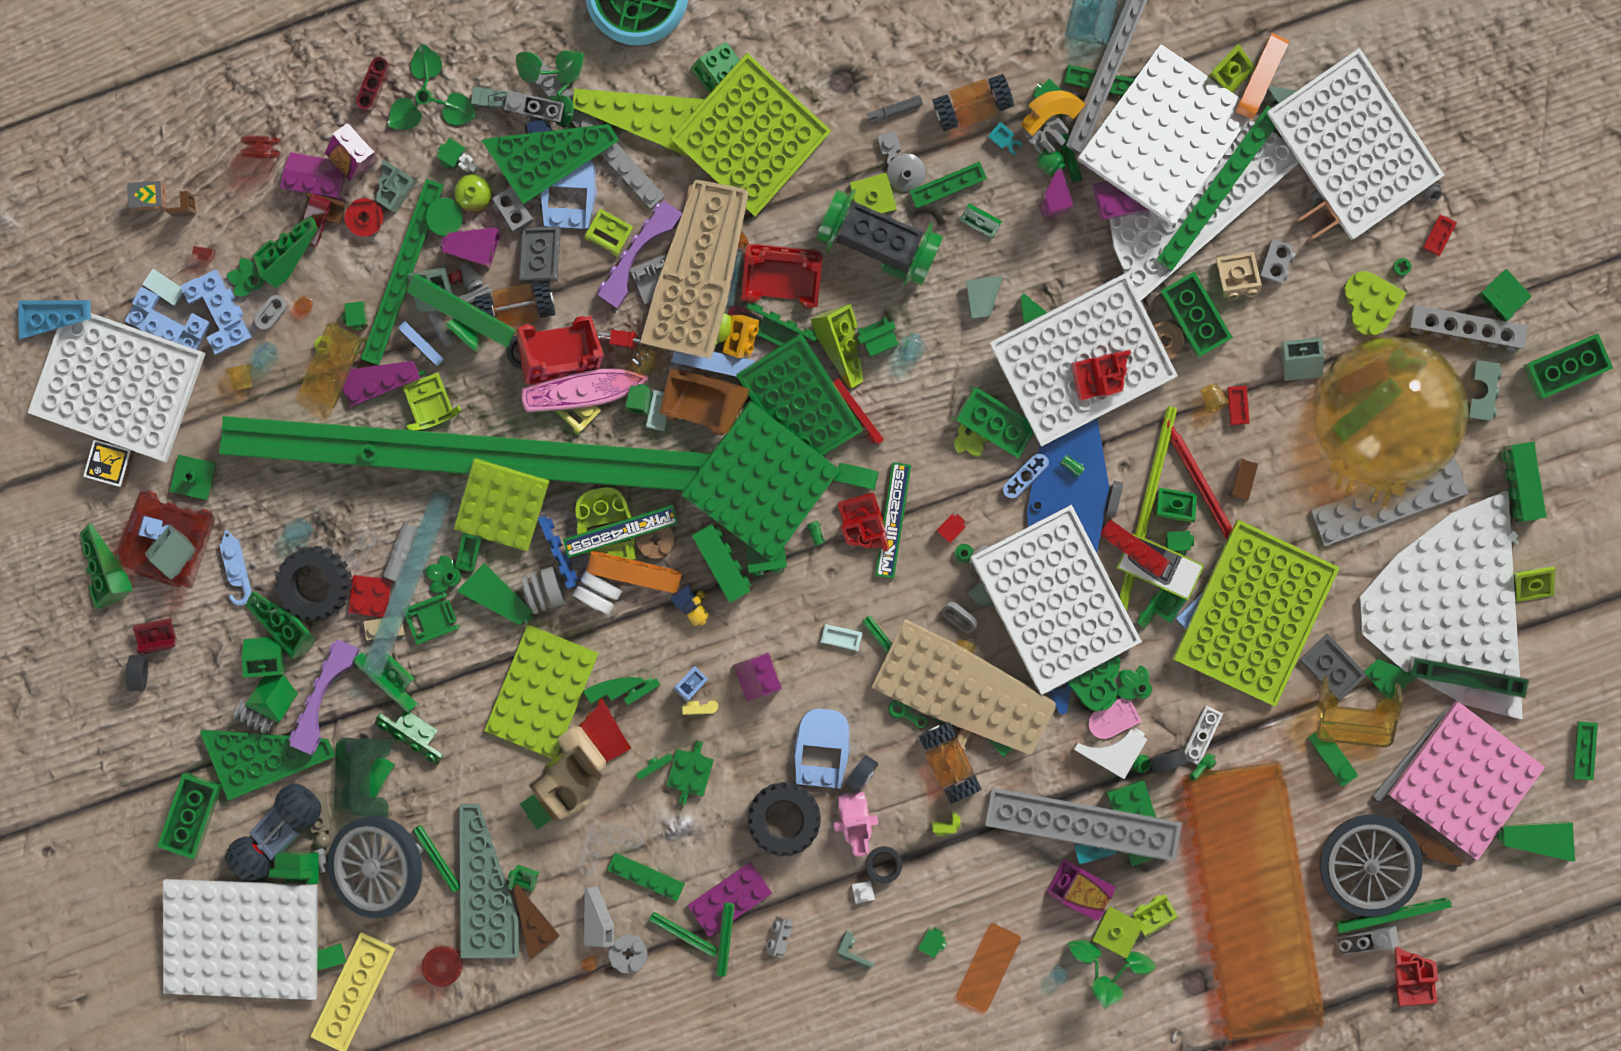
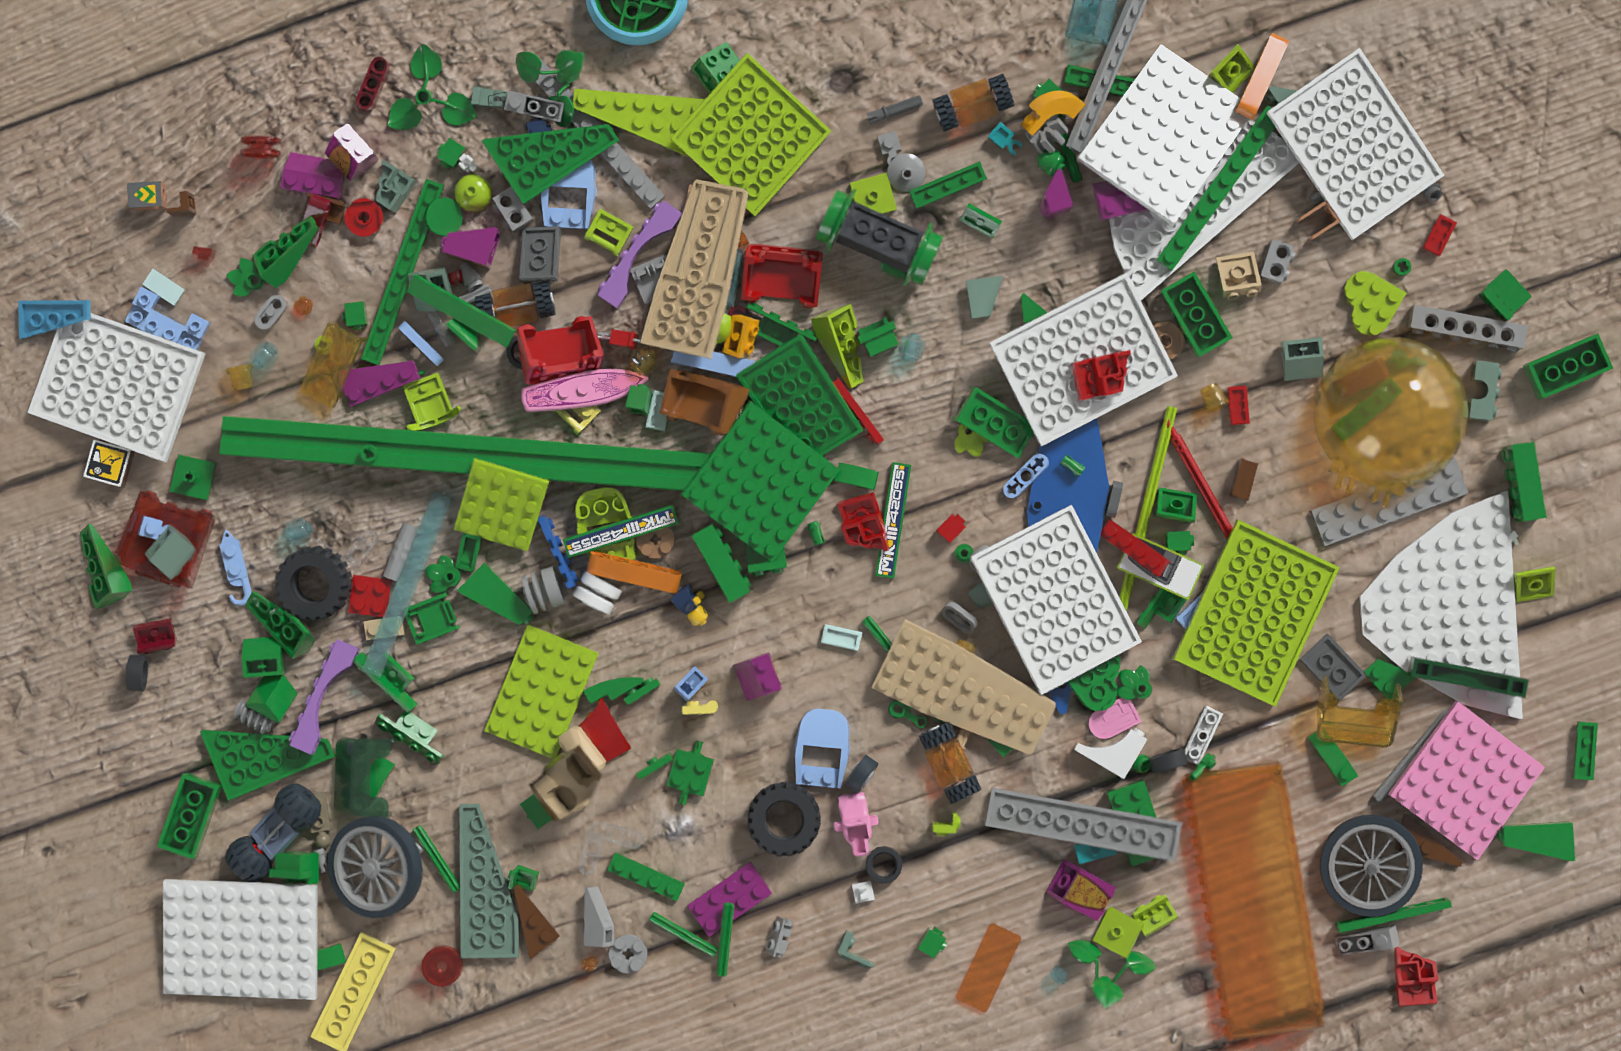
(223, 309): light blue bracket -> none

